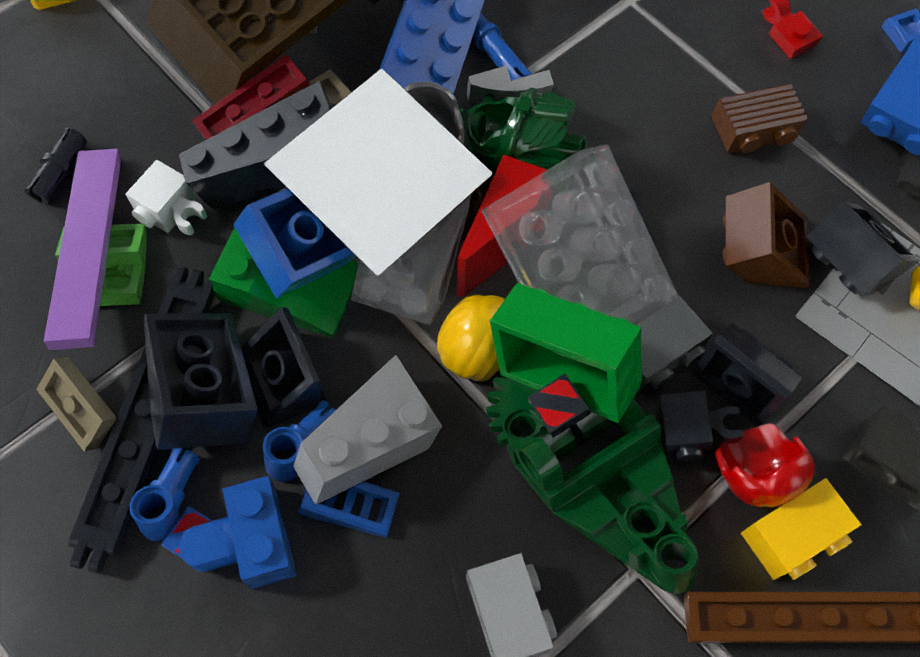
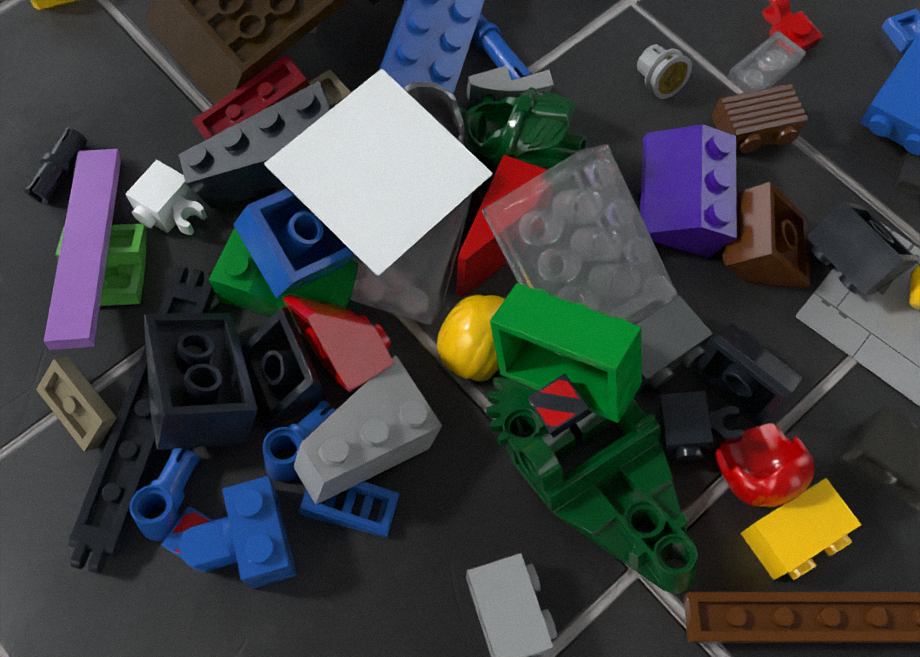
(341, 340): none -> red slope
(664, 70): none -> light grey piece
(690, 188): none -> dark purple slope
(766, 63): none -> clear plate

